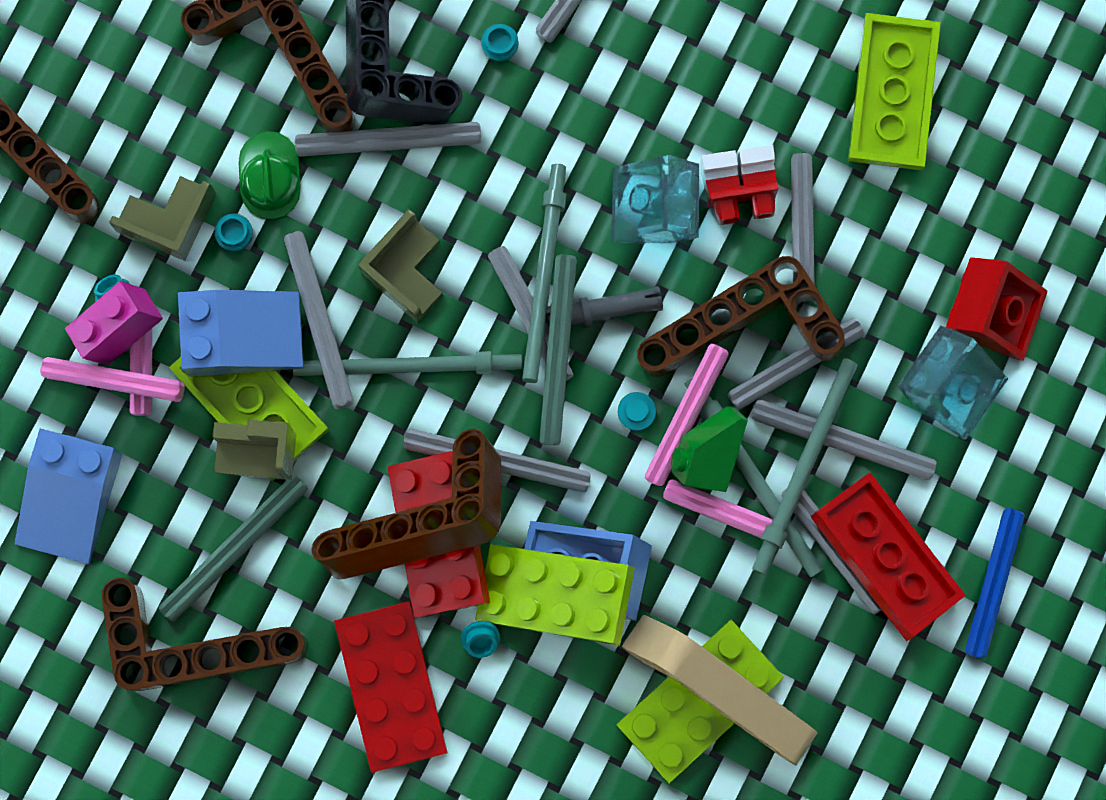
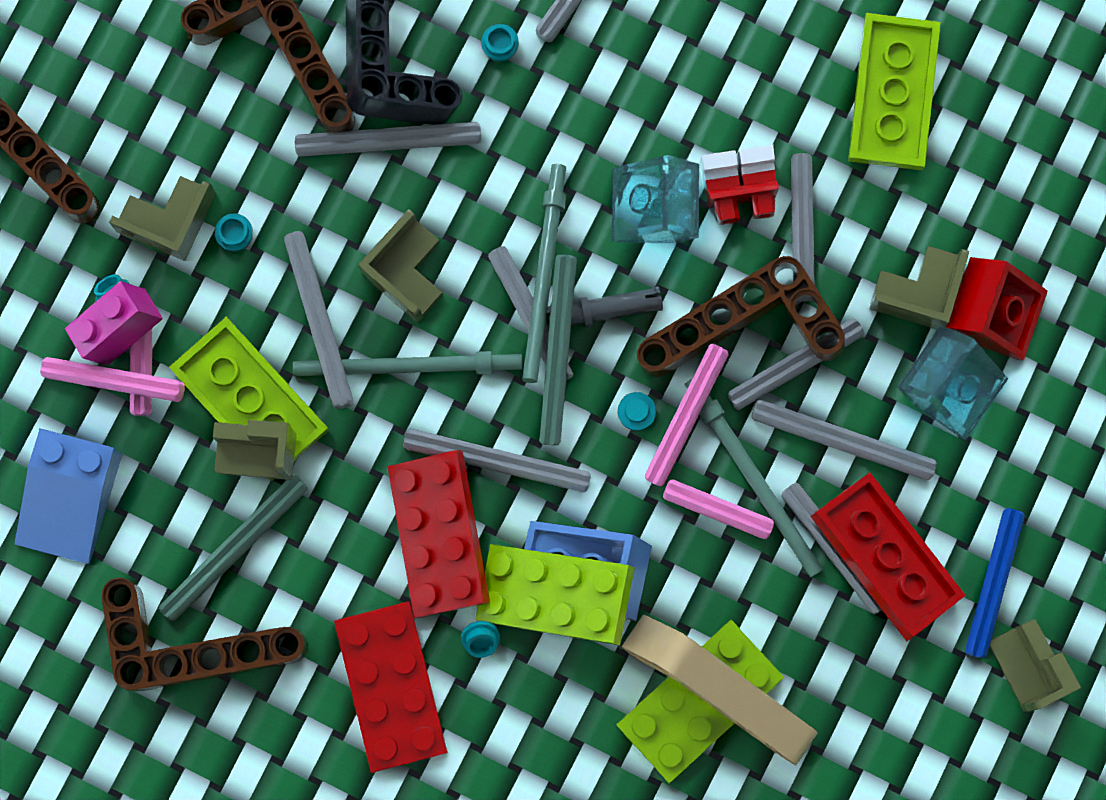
(239, 331): medium blue slope -> none
(269, 175): green piece -> none
(425, 531): reddish brown beam -> none
(710, 451): green slope -> none
(775, 534): sand green bar -> none
(929, 298): none -> olive panel
(1032, 667): none -> olive panel

